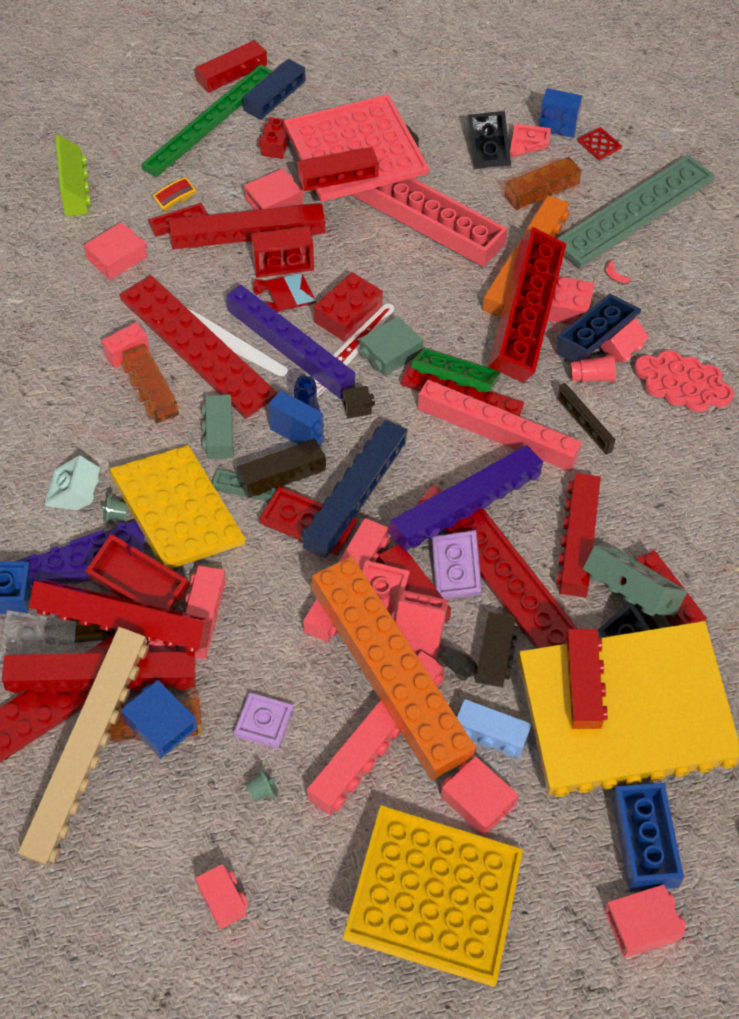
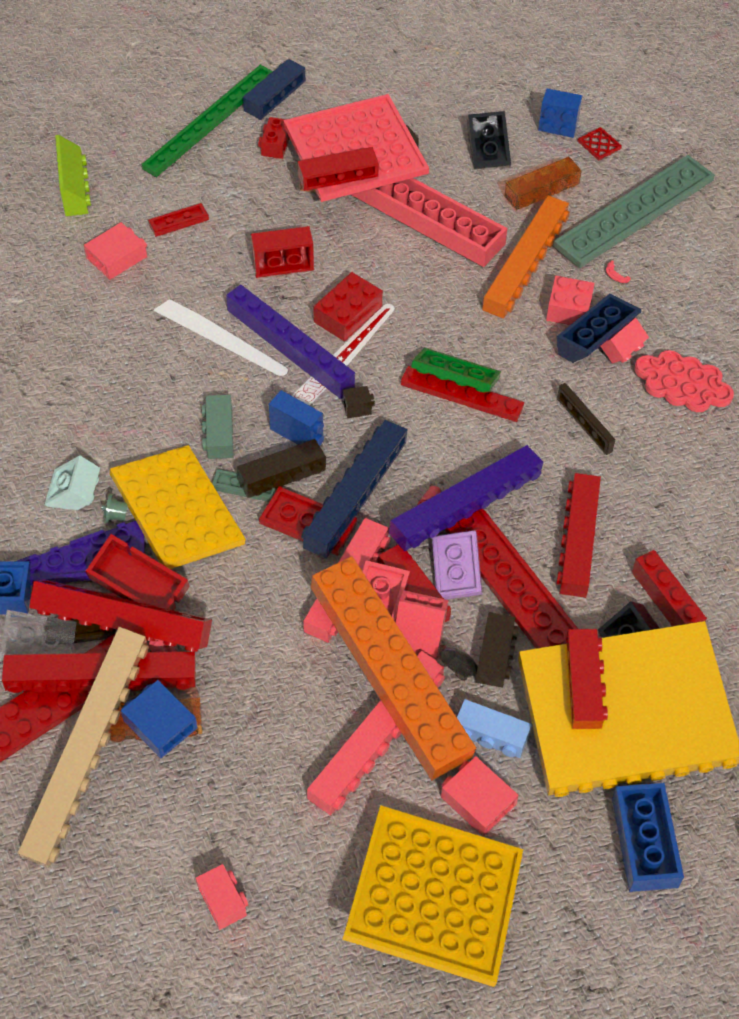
(121, 341): coral brick -> none
(149, 383): clear orange brick -> none
(174, 192): slope -> none
(198, 346): red plate -> none
(205, 599): coral brick -> none
(231, 66): red brick -> none
(239, 226): red brick -> none
(262, 786): sand green piece -> none
(264, 720): lavender tile -> none
(274, 191): coral brick -> none
(286, 292): red flag -> none
(306, 391): clear blue plant -> none
(390, 346): sand green brick -> none
(498, 425): coral brick -> none
(527, 305): red brick -> none
(528, 139): coral wing -> none
(594, 369): coral plant -> none
(634, 581): sand green brick -> none
(645, 921): coral brick -> none

